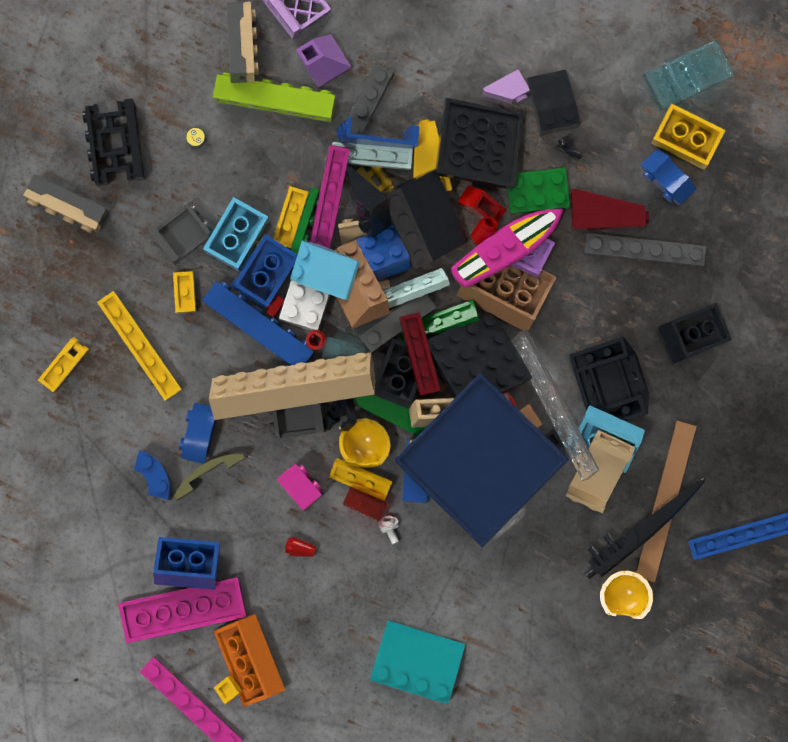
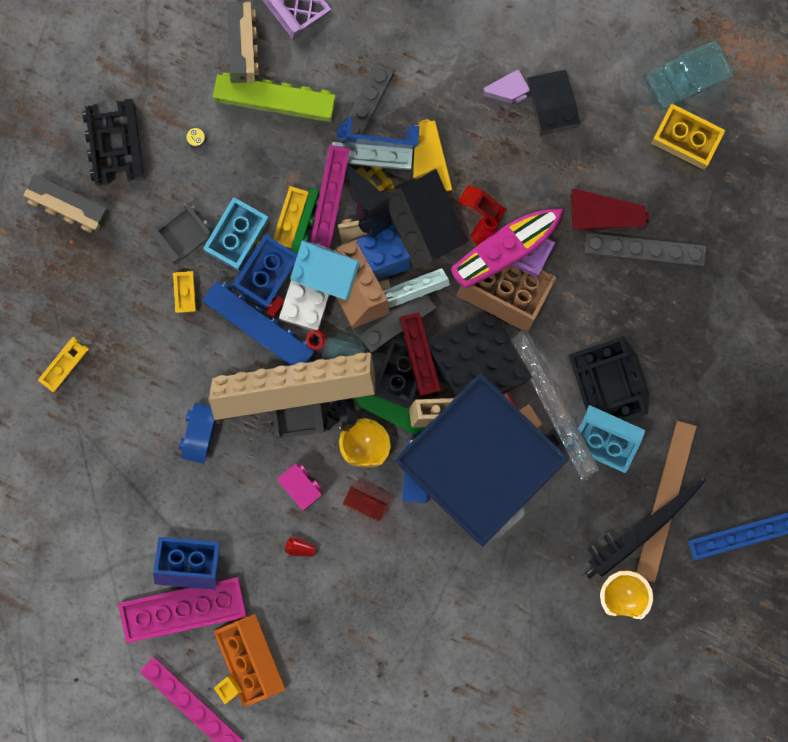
(139, 346): yellow plate -> none
(155, 474): blue brick -> none
(186, 487): olive slope -> none
(323, 59): medium lavender slope -> none
(360, 479): yellow plate -> none
(388, 524): white plate -> none
(417, 662): teal slope -> none
(449, 318): green plate -> none
(479, 144): black plate -> none
(539, 191): green plate -> none
(565, 145): black plate -> none
(611, 458): tan panel -> none
(667, 177): blue brick -> none
(694, 333): black slope -> none

